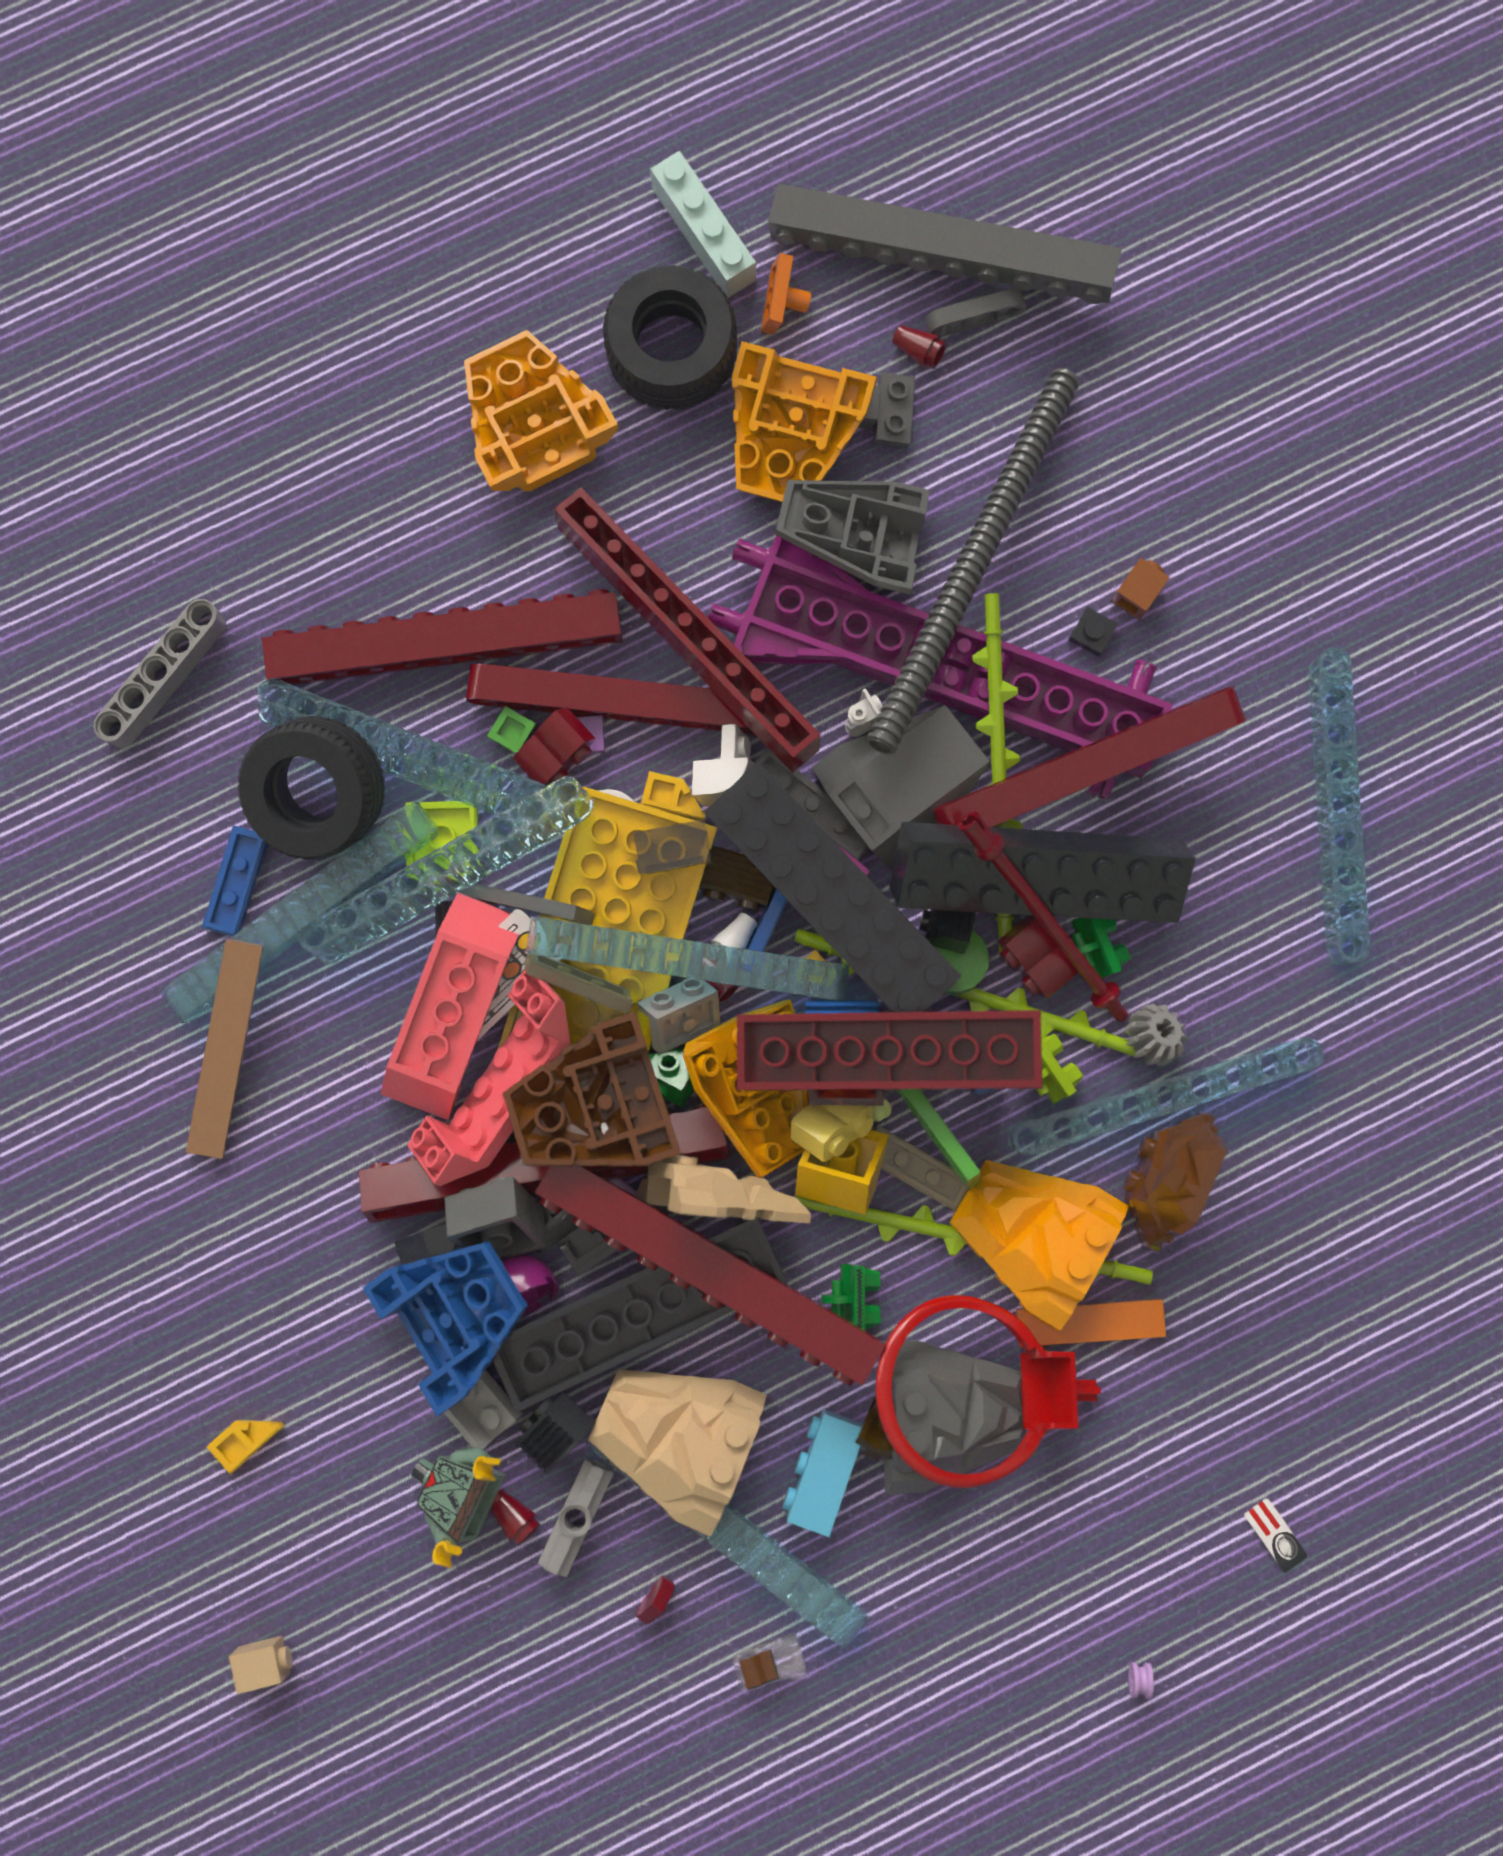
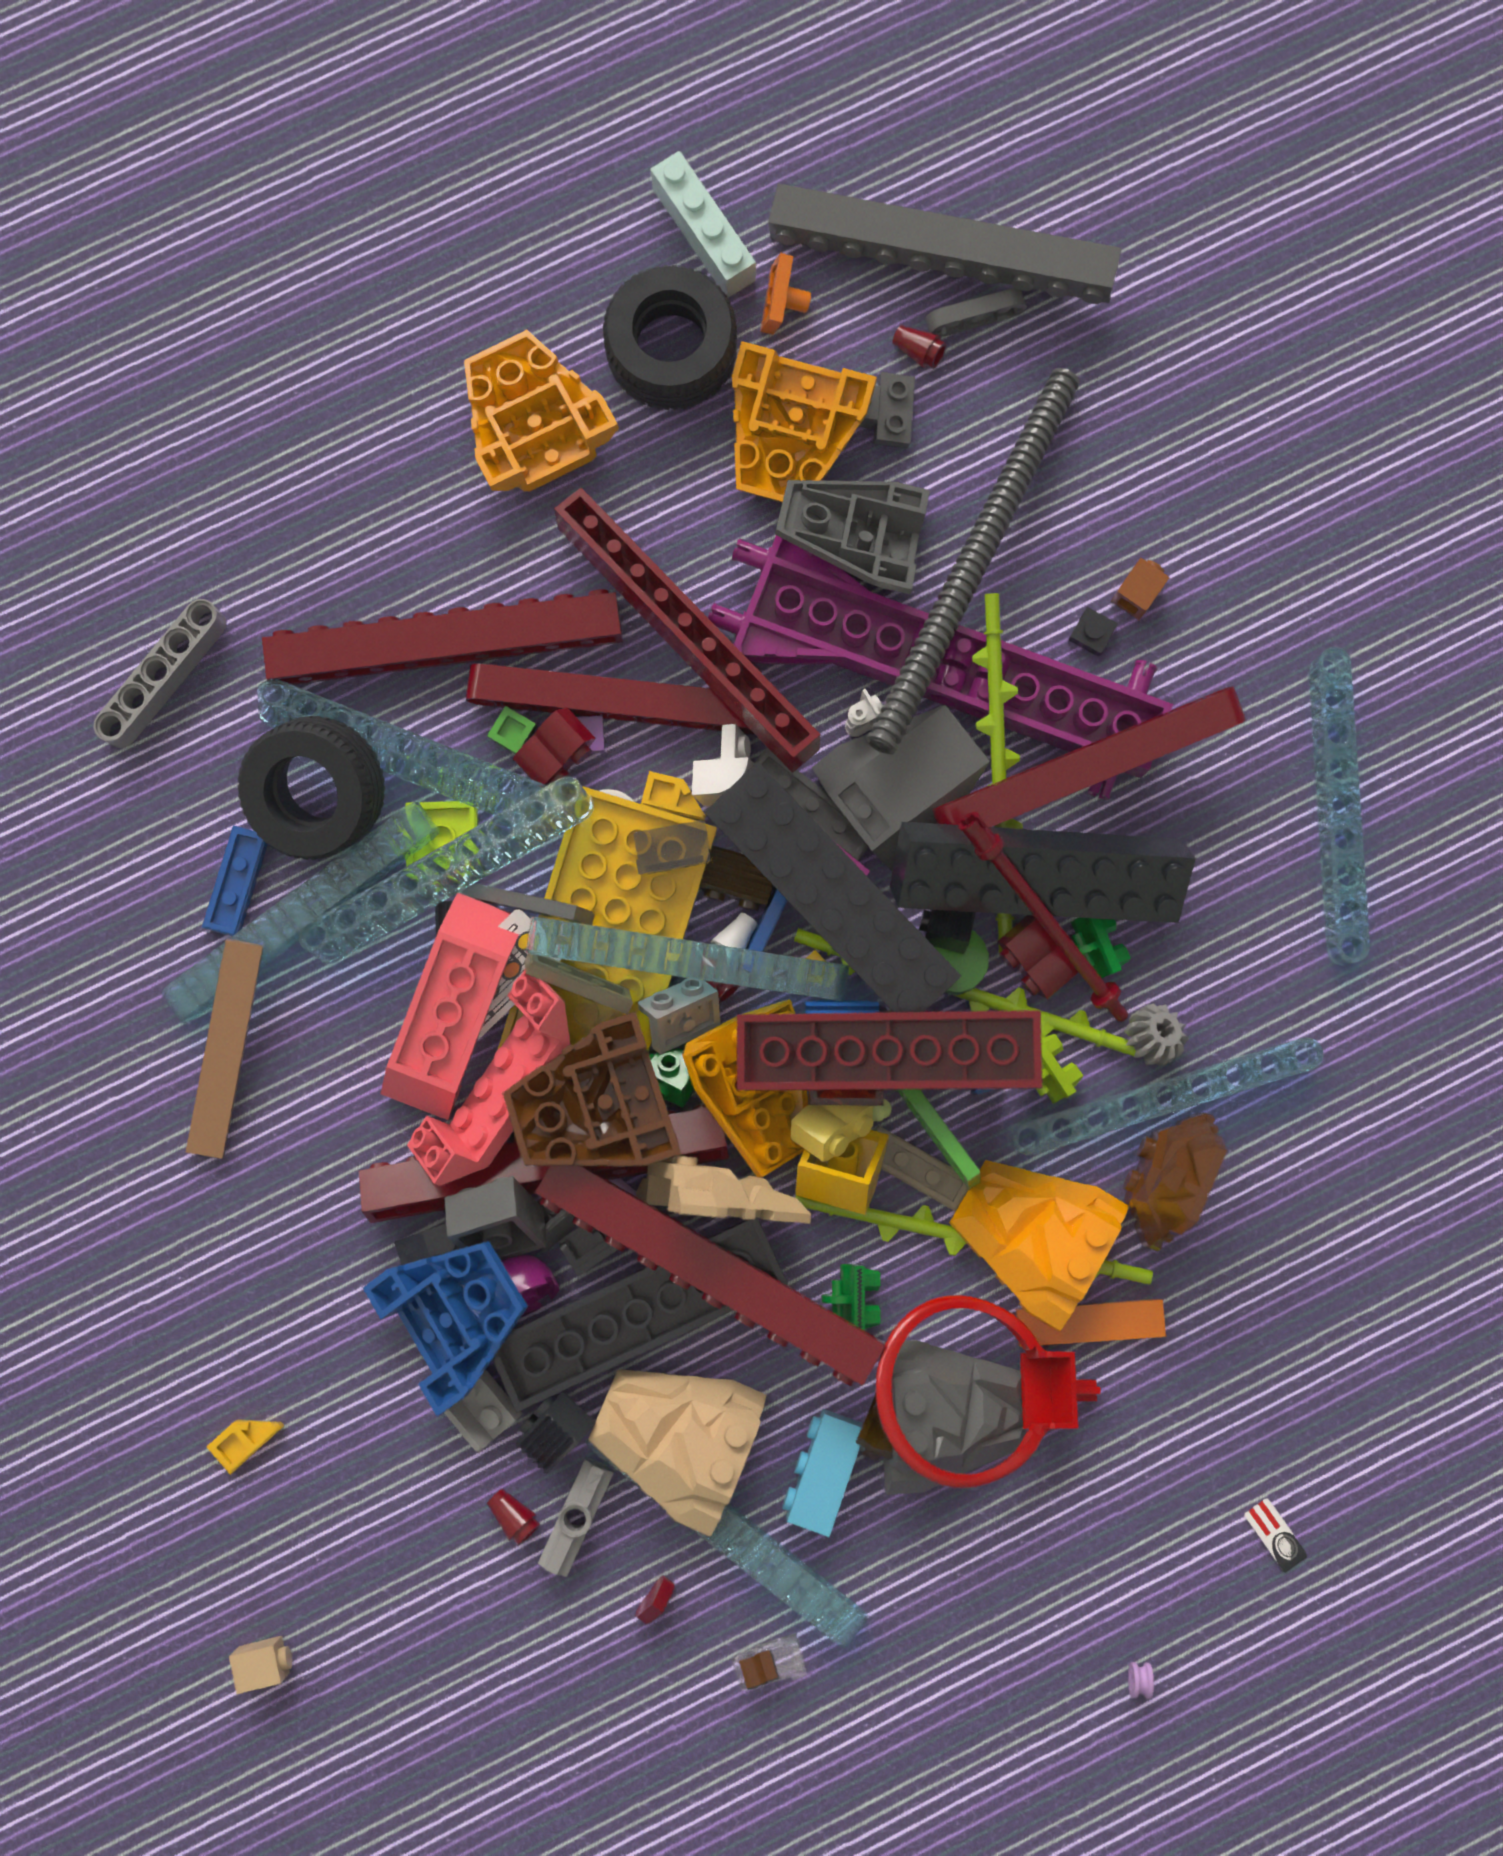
(456, 1497): torso -> none

